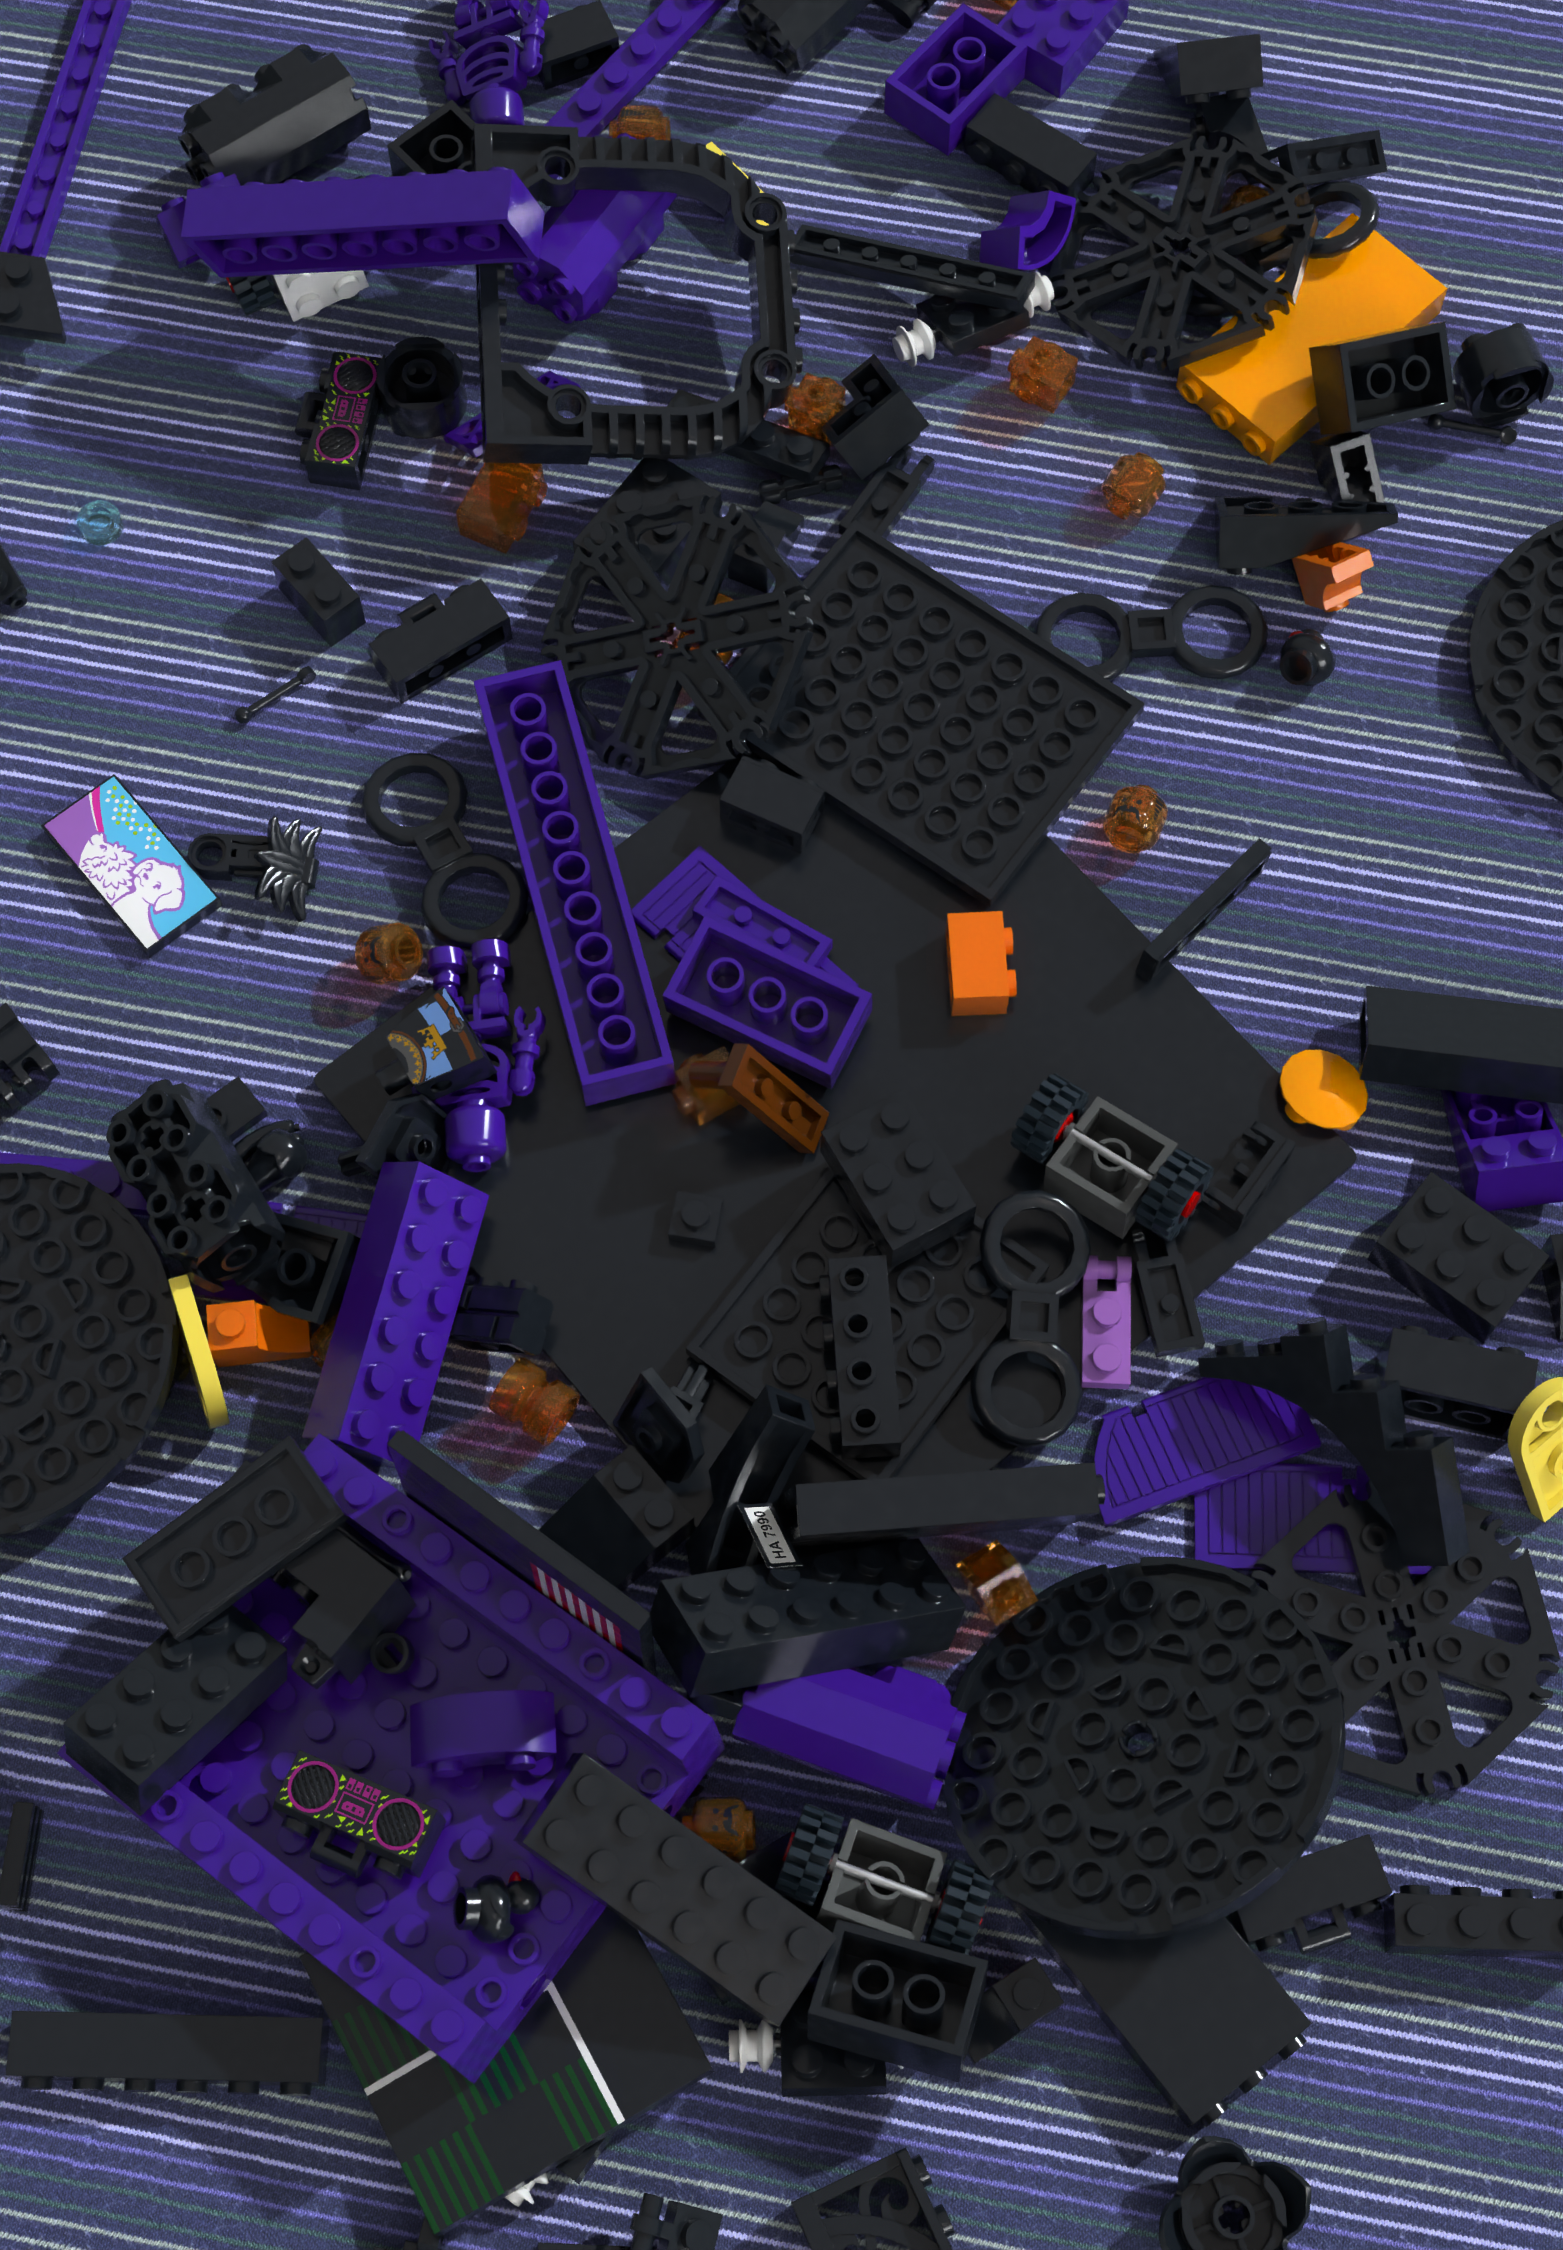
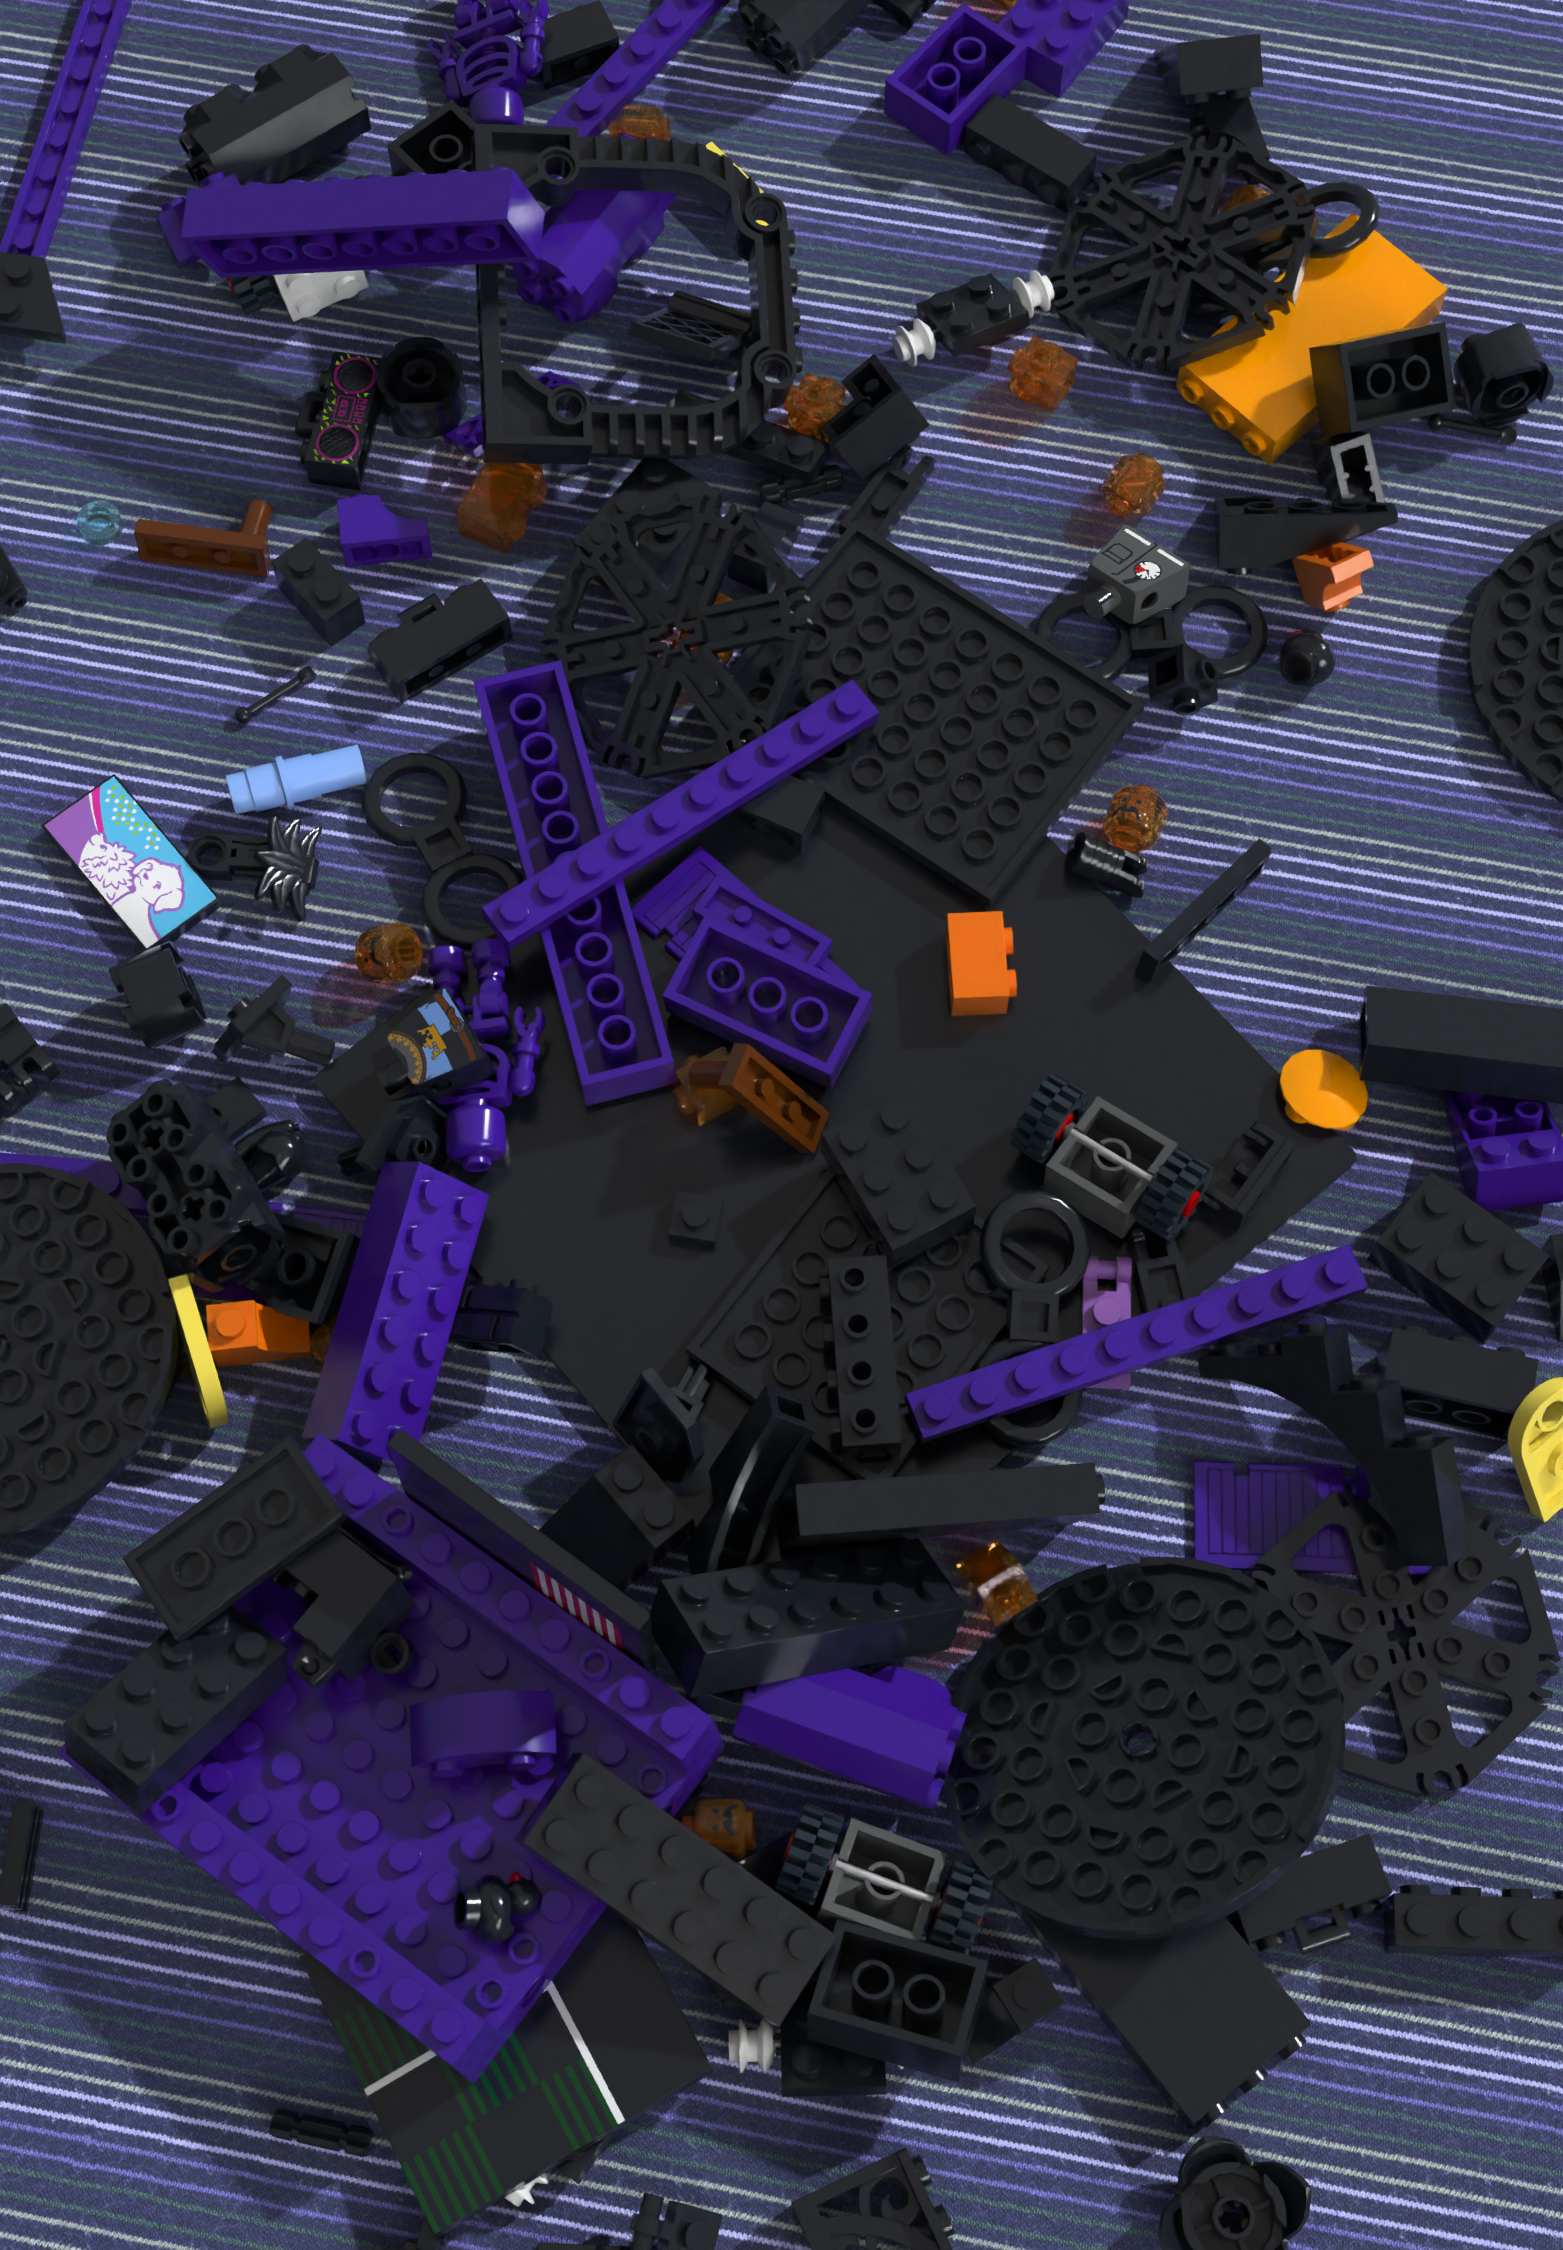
(159, 995): none -> black brick
(167, 2050): black brick -> none
(210, 548): none -> reddish brown piece
(270, 1029): none -> black piece
(295, 779): none -> light blue piece
(321, 2132): none -> black axle
(377, 535): none -> dark purple arch
(379, 1820): black piece -> none
(530, 1398): clear orange wheel -> none
(678, 815): none -> dark purple plate
(697, 327): none -> black piece
(769, 1535): sticker -> none
(912, 268): black tile -> none
(1030, 231): dark purple brick -> none
(1104, 863): none -> black hinge
(1134, 578): none -> dark grey torso
(1134, 1343): none -> dark purple plate
(1182, 679): none -> black brick
(1193, 1443): dark purple piece -> none
(1332, 158): black panel -> none

